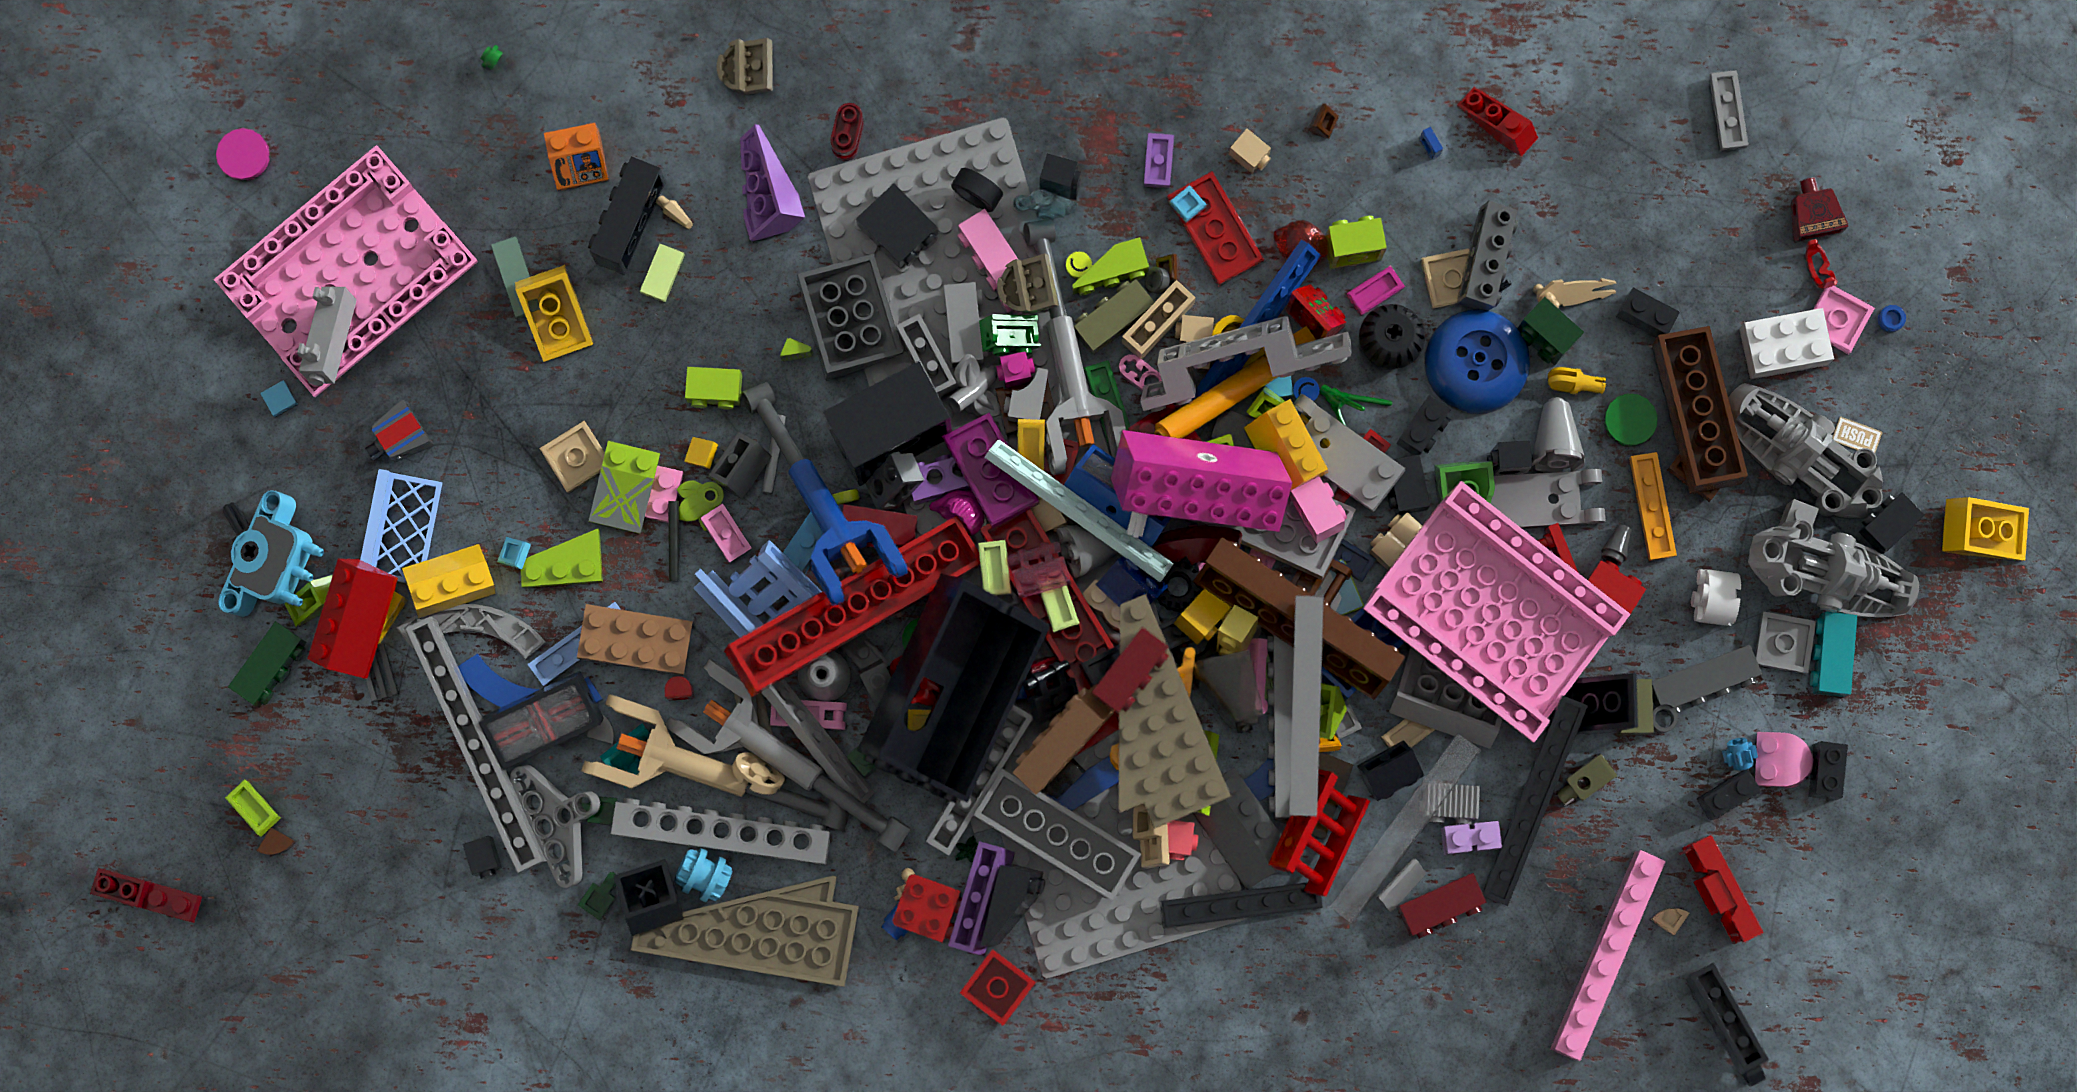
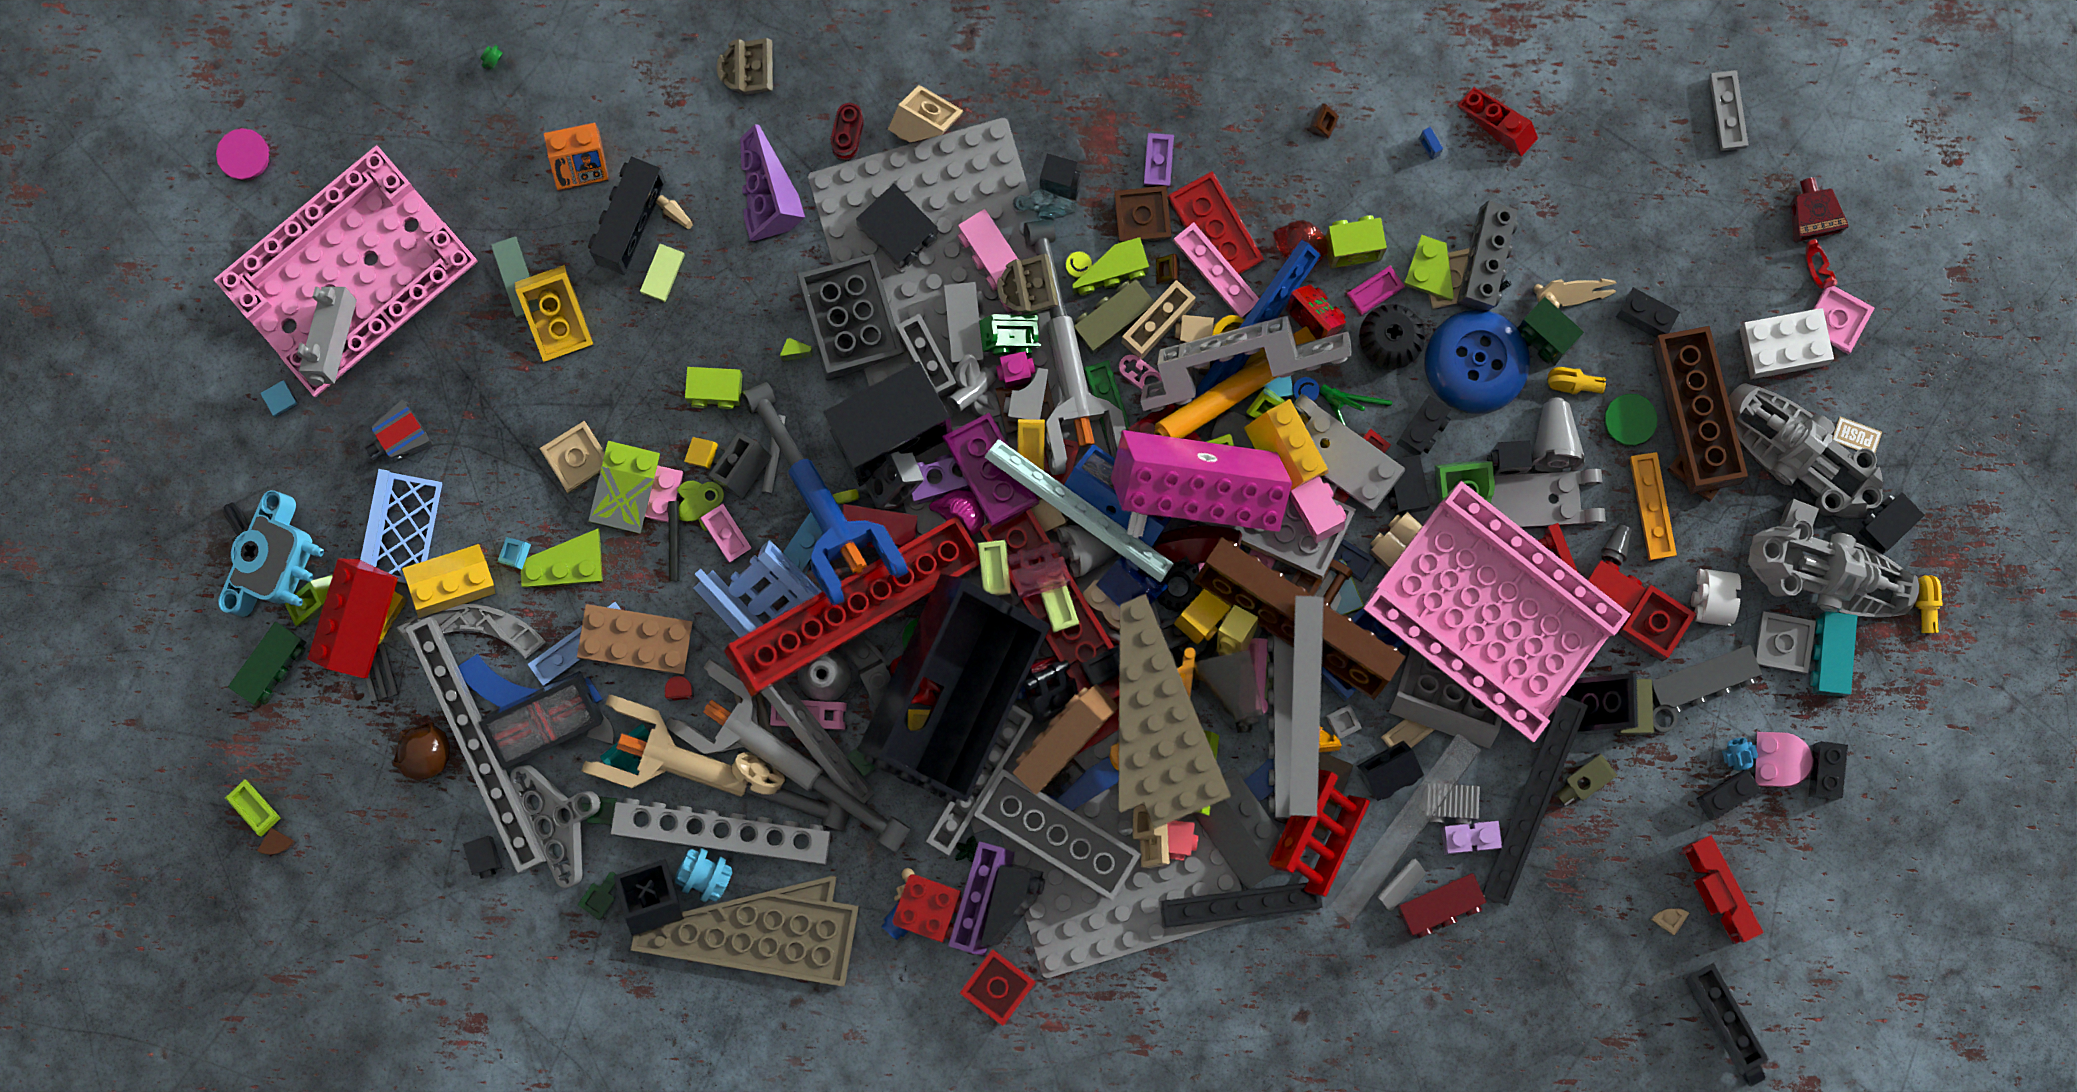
(146, 895): dark red slope -> none
(422, 751): none -> reddish brown helmet
(923, 116): none -> tan slope
(977, 189): black tyre -> none
(1131, 671): dark red brick -> none
(1142, 214): none -> reddish brown plate
(1157, 280): dark grey tile -> none
(1187, 204): medium azure tile -> none
(1216, 270): none -> bright pink plate
(1250, 151): tan brick -> none
(1331, 710): lime slope -> none
(1431, 269): none -> lime wing
(1607, 955): bright pink brick -> none
(1657, 623): none -> red brick
(1891, 318): blue tile -> none
(1929, 602): none -> yellow arm
(1985, 529): yellow slope -> none

